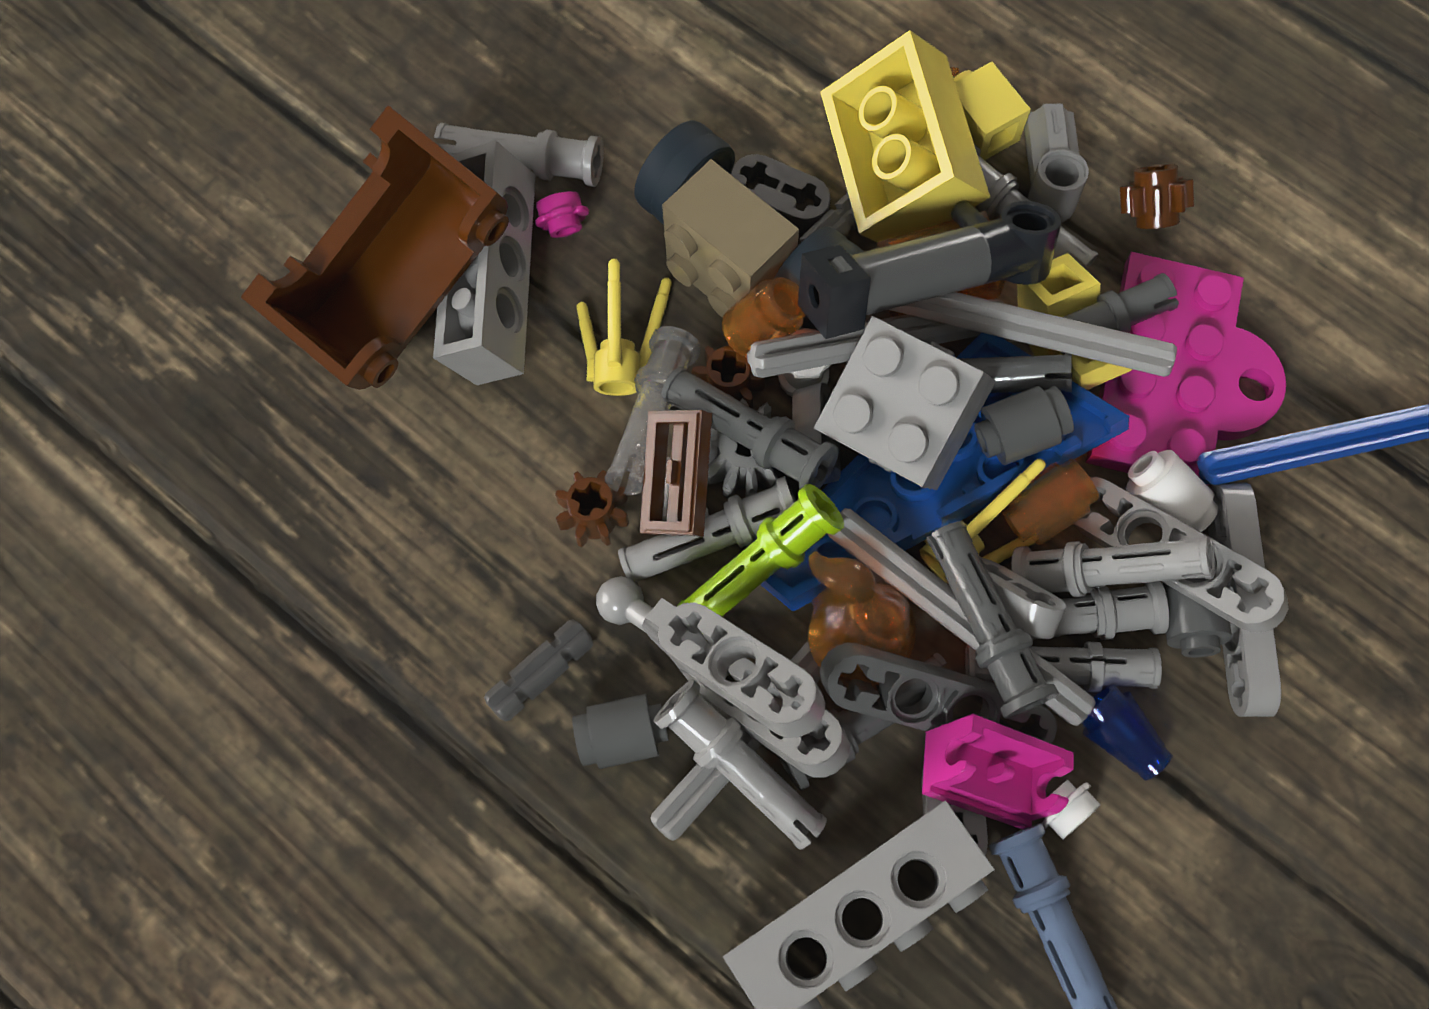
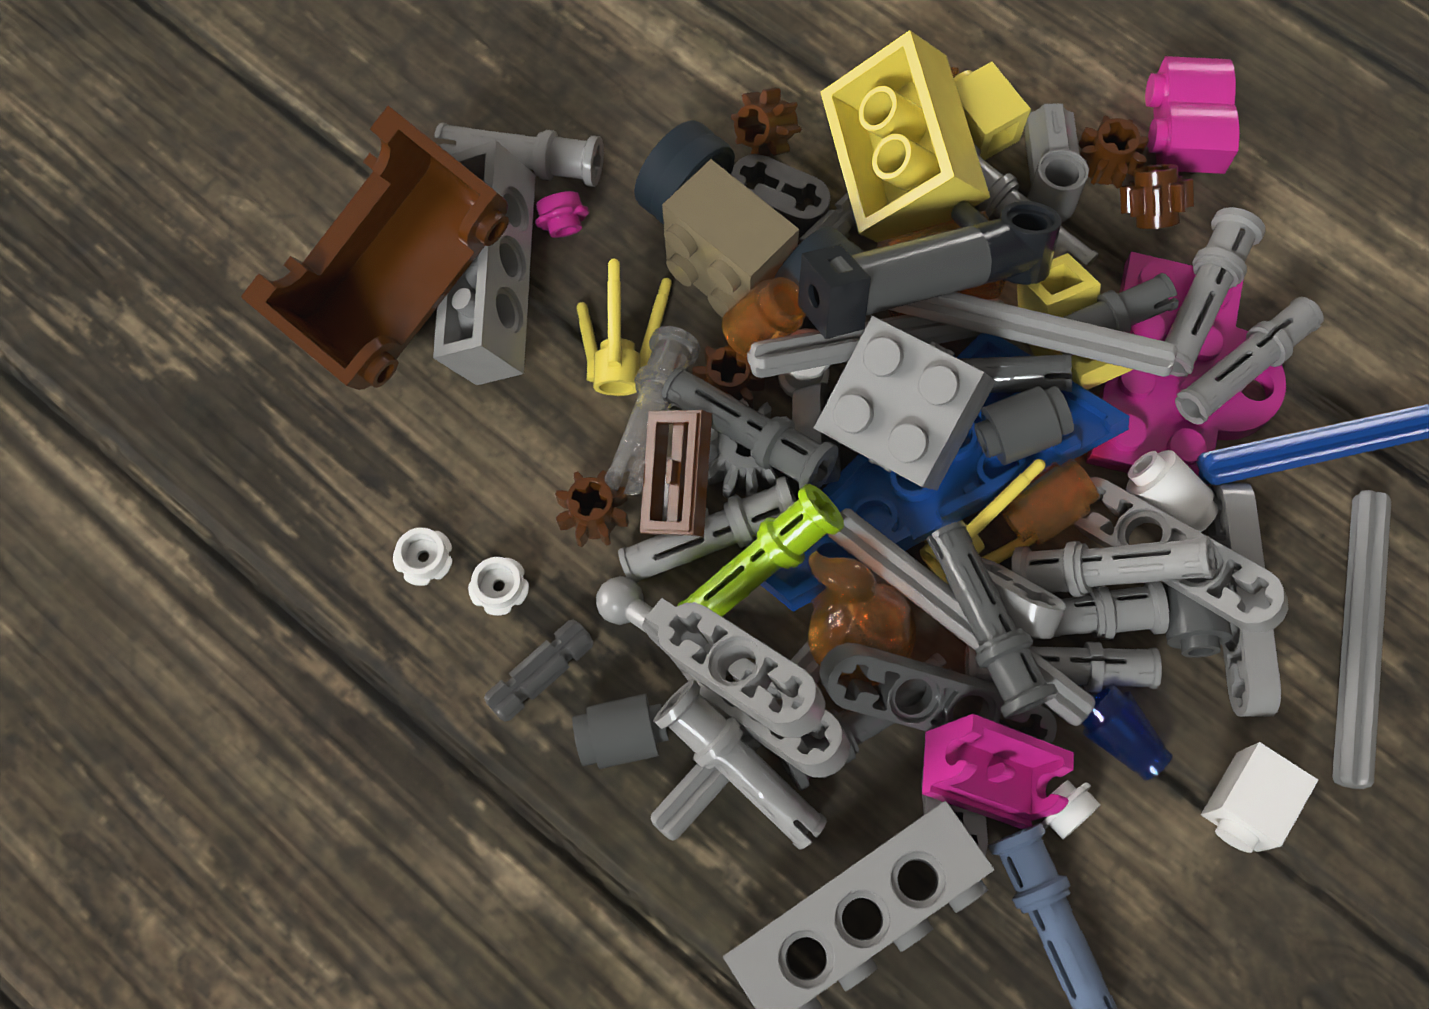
(412, 545): none -> white plate
(492, 571): none -> white plate
(766, 122): none -> reddish brown gear
(1112, 150): none -> reddish brown gear
(1193, 114): none -> dark pink brick
(1216, 270): none -> light grey pin
(1258, 799): none -> white brick
(1265, 346): none -> light grey pin
(1362, 641): none -> light grey axle

